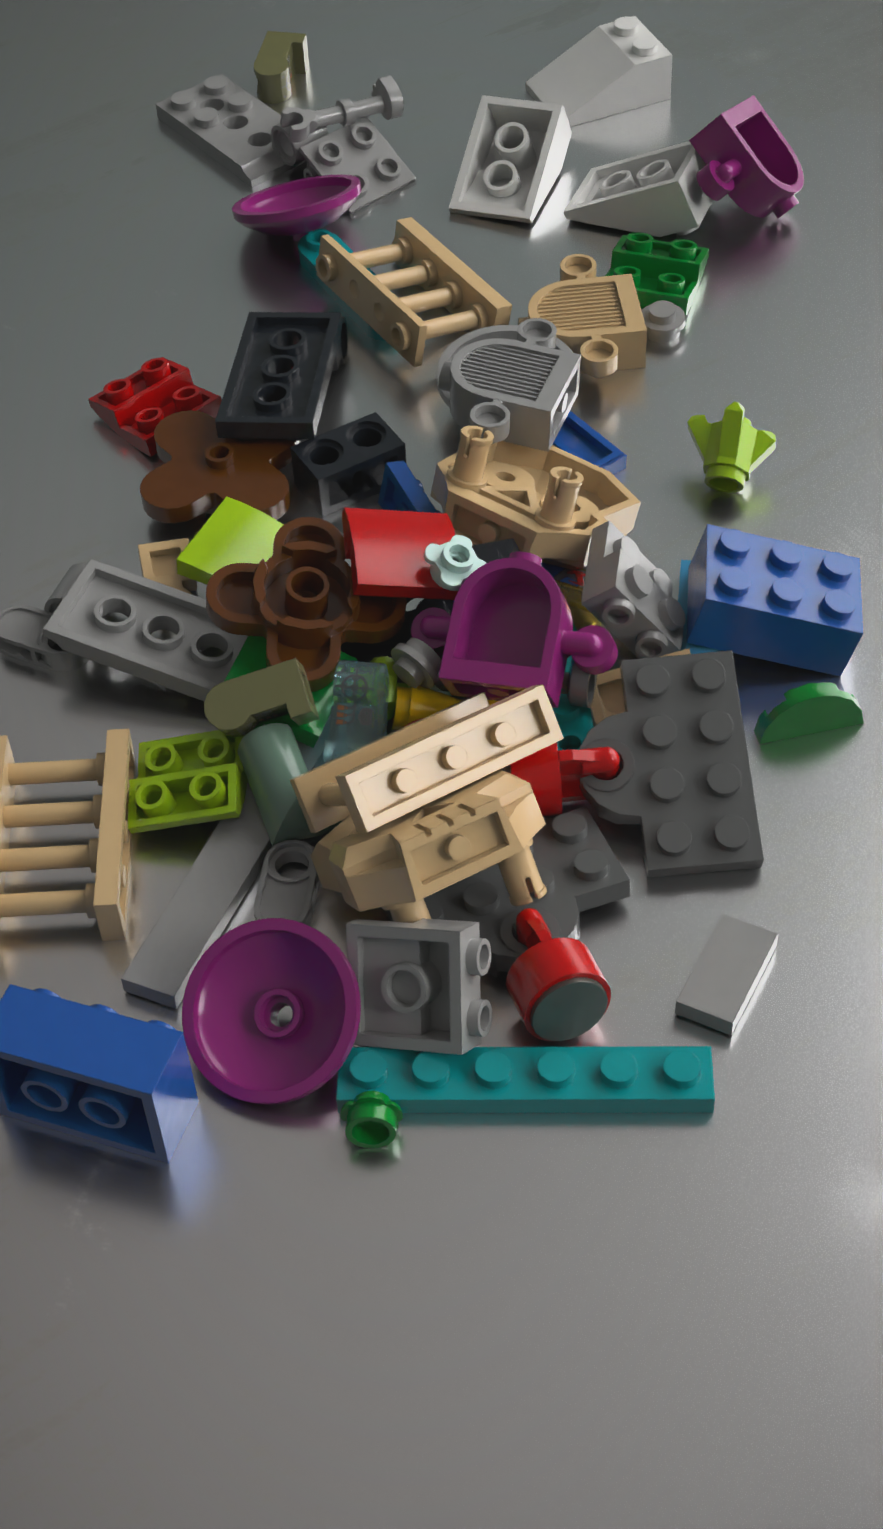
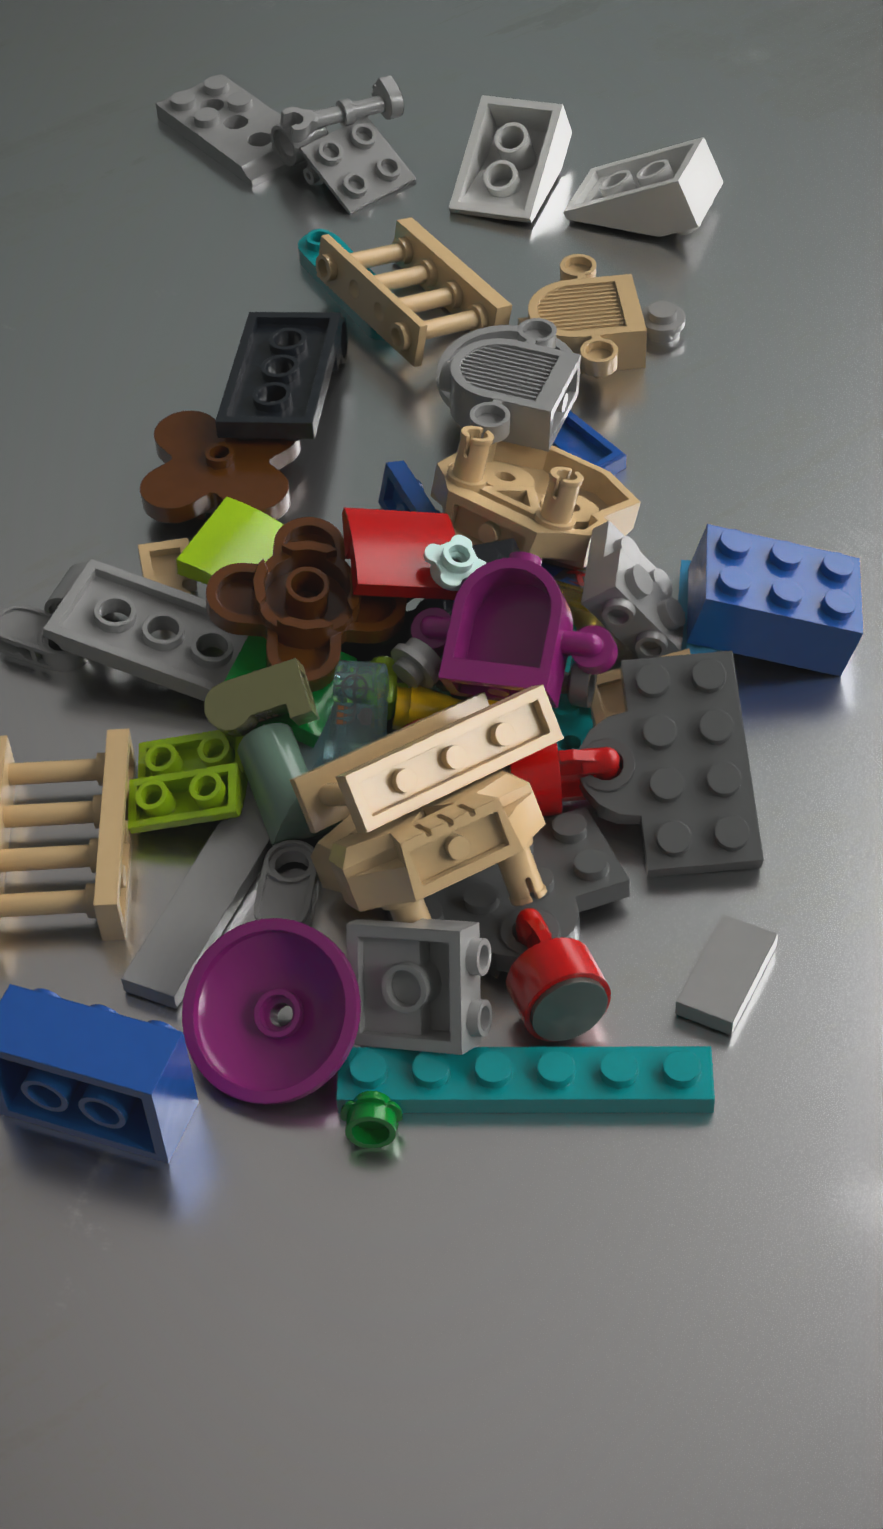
(146, 397): red slope -> none
(277, 63): olive leg -> none
(298, 205): magenta dish -> none
(345, 463): black brick -> none
(606, 73): white slope -> none
(660, 268): green slope -> none
(730, 448): lime rock -> none
(748, 161): magenta piece -> none
(809, 711): green tile -> none

